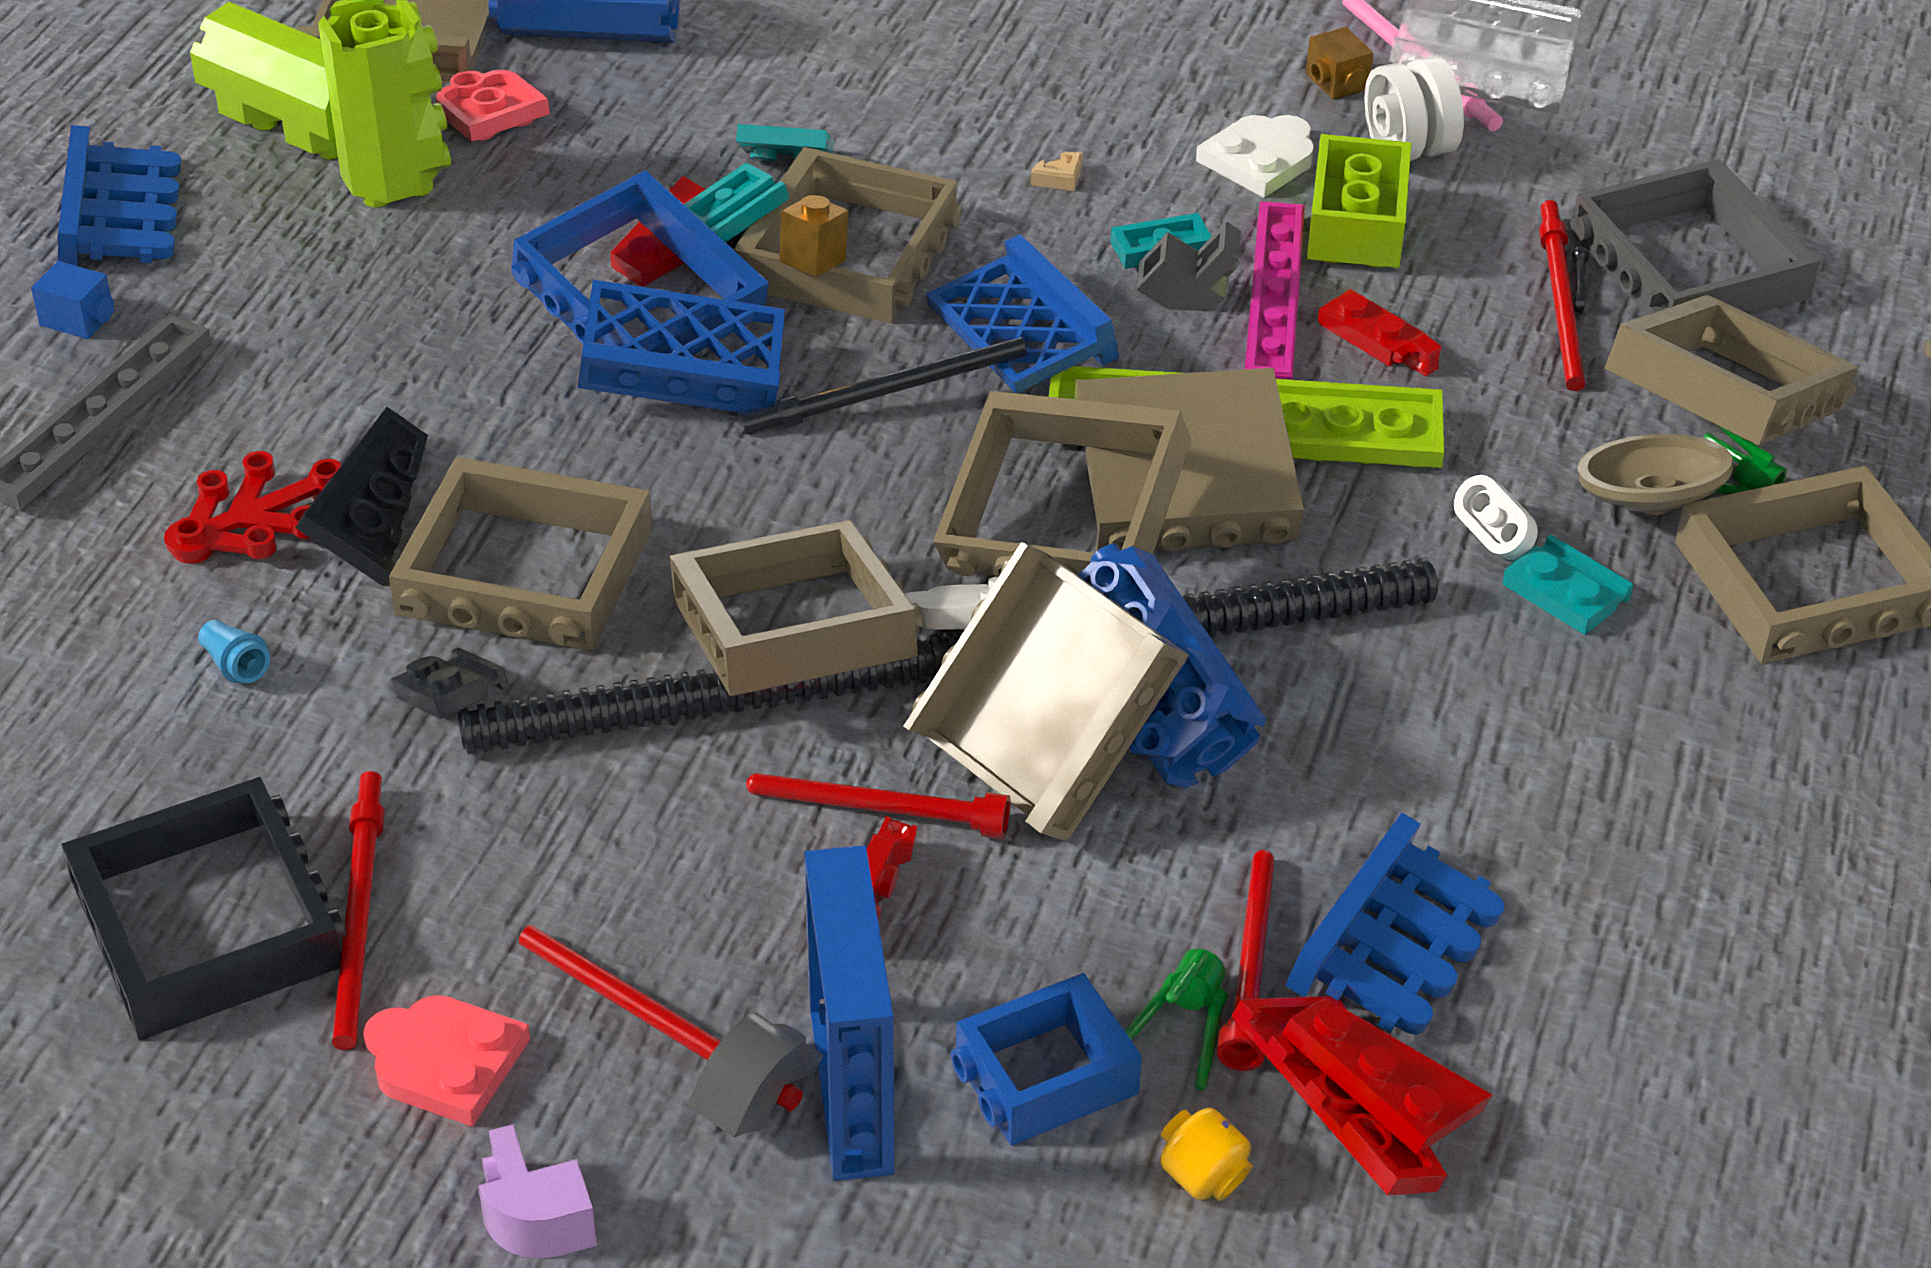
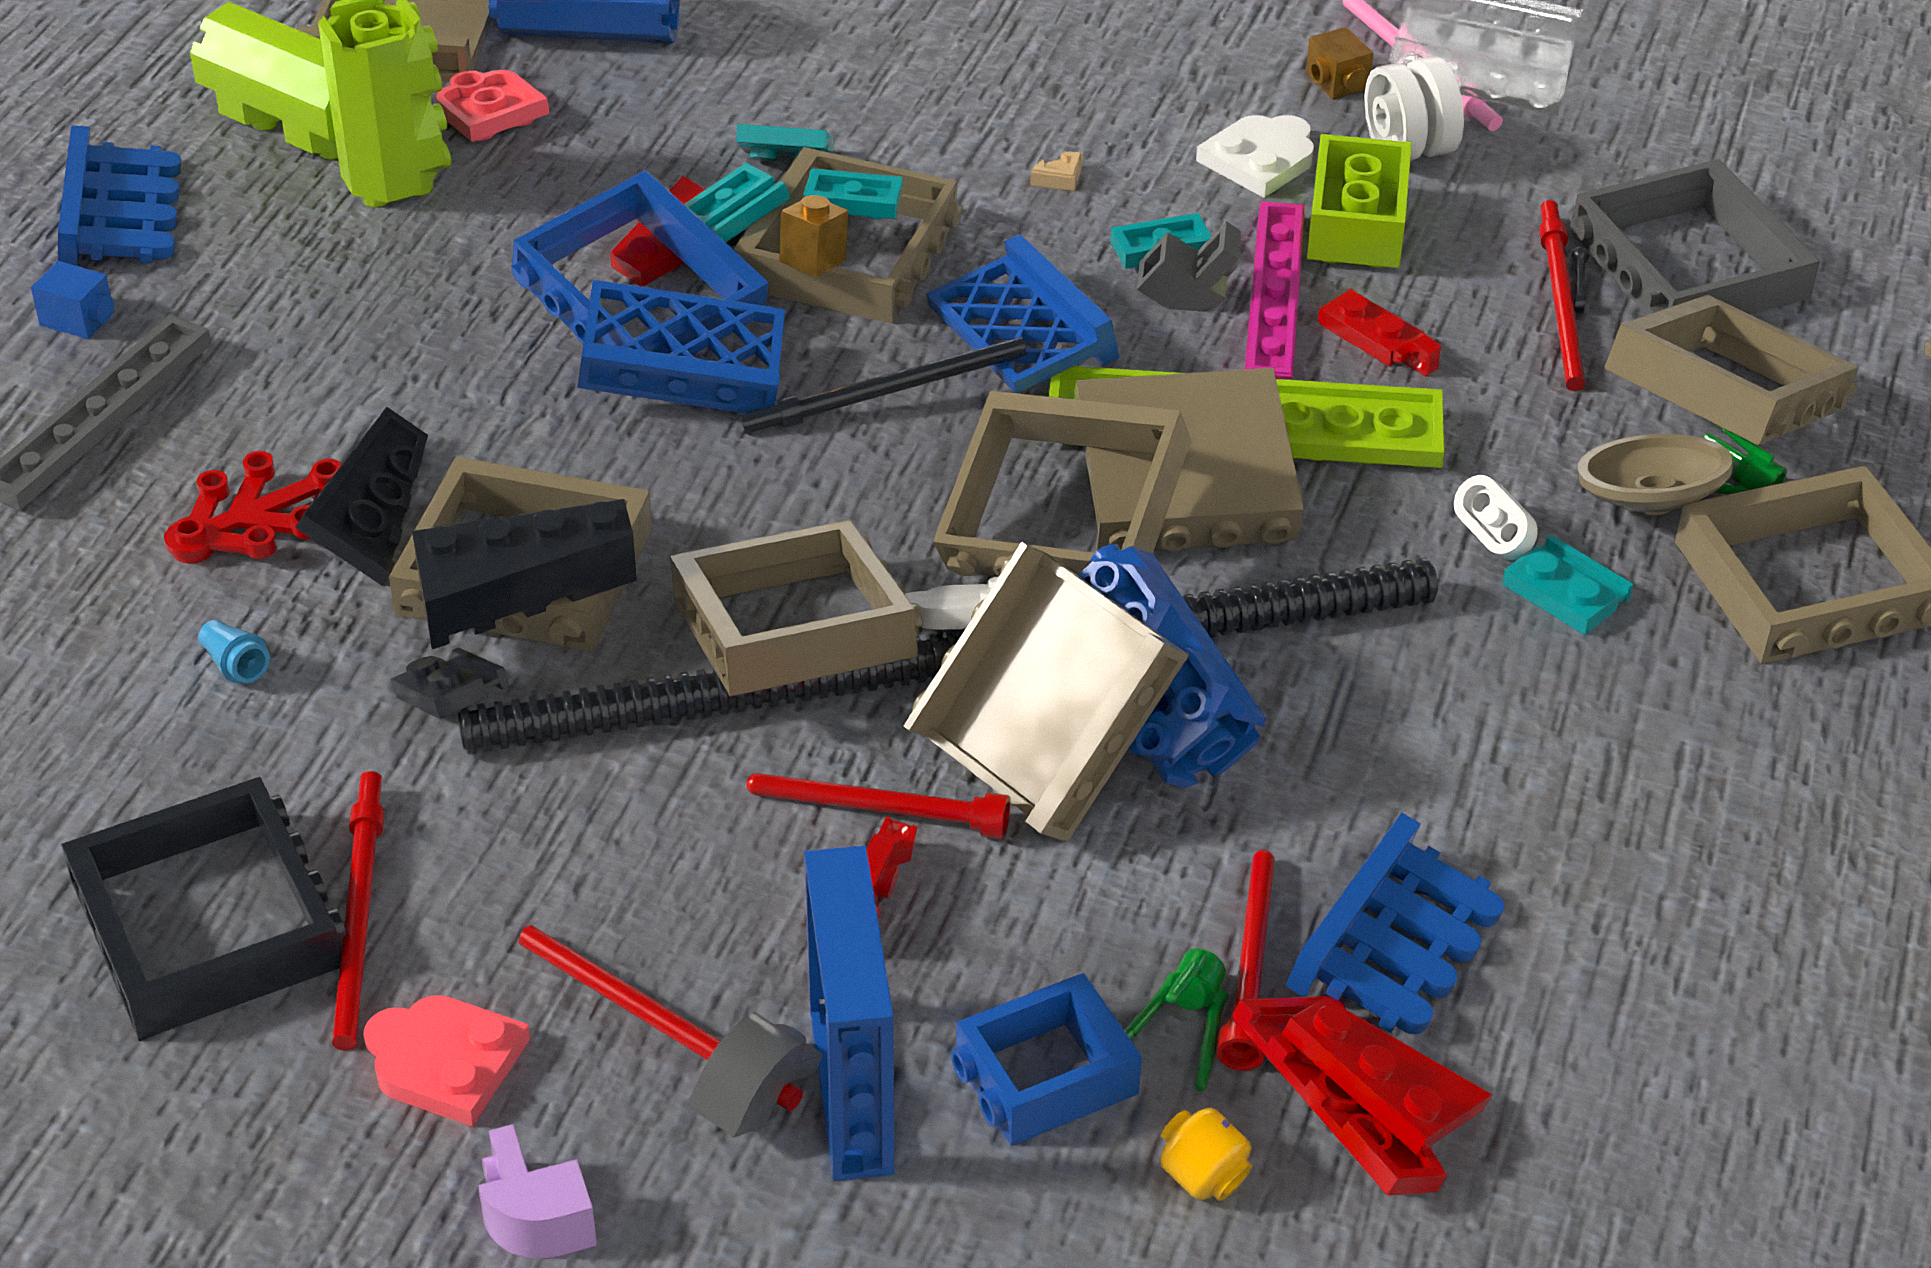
(520, 564): none -> black wedge
(859, 193): none -> teal plate

